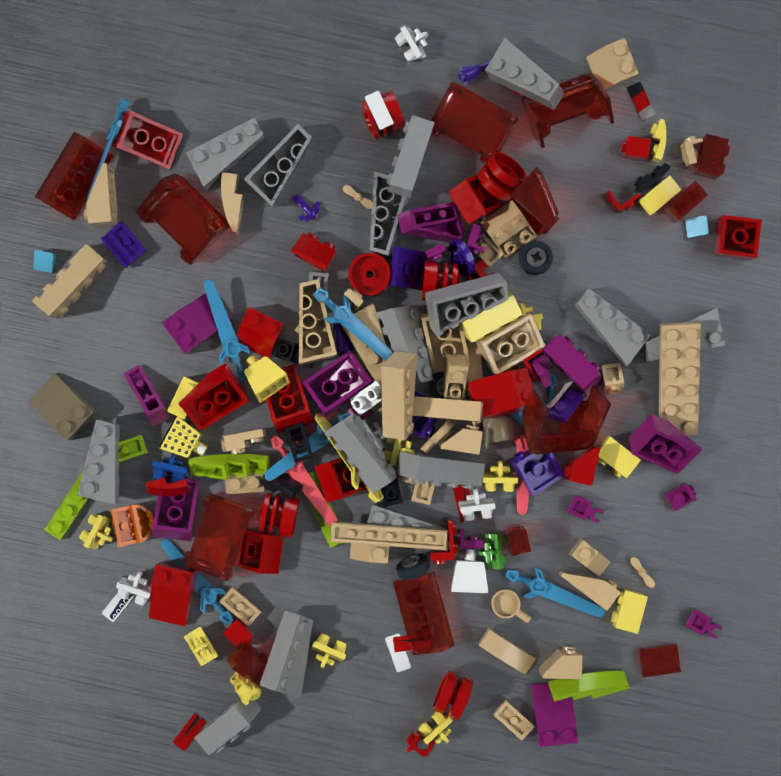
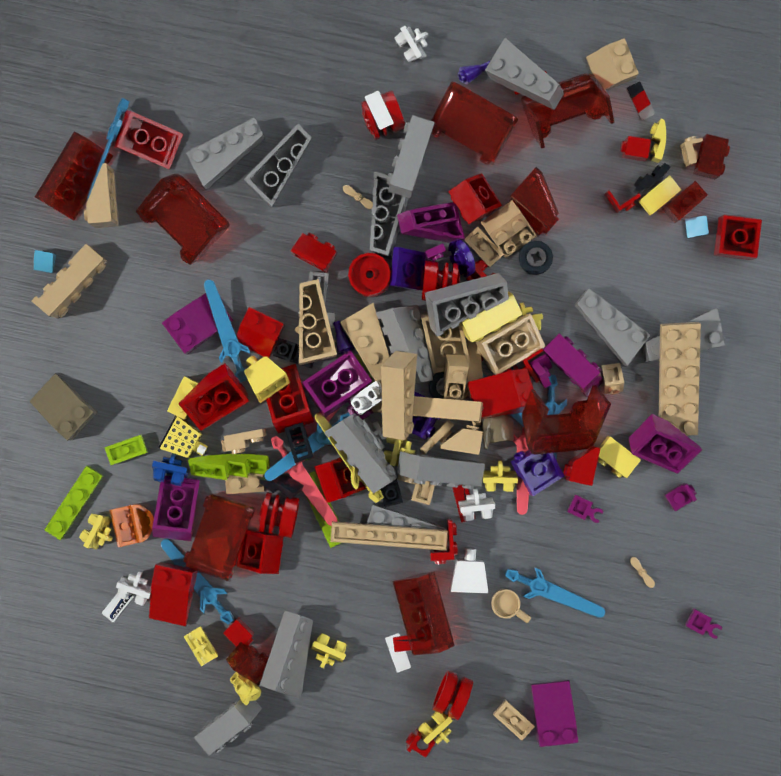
(101, 470): light grey wedge -> none
(123, 244): dark purple plate -> none
(146, 395): magenta slope -> none
(160, 488): red slope -> none
(189, 731): red sticker -> none
(231, 200): tan slope -> none
(240, 606): tan plate -> none
(311, 213): dark purple piece -> none
(345, 317): dark azure sword -> none
(355, 299): tan plate -> none
(369, 553): tan slope -> none
(413, 566): black wheel -> none
(471, 542): magenta bracket -> none
(475, 236): magenta bracket -> none
(493, 551): bright green hips -> none
(501, 175): red wheel -> none
(506, 651): tan slope -> none
(517, 539): clear red brick -> none
(559, 394): white sticker -> none
(563, 664): tan slope -> none
(566, 405): dark purple plate -> none
(589, 557): tan slope -> none
(594, 684): lime slope -> none
(597, 589): tan slope -> none
(629, 610): light yellow brick -> none
(659, 660): clear red plate -> none

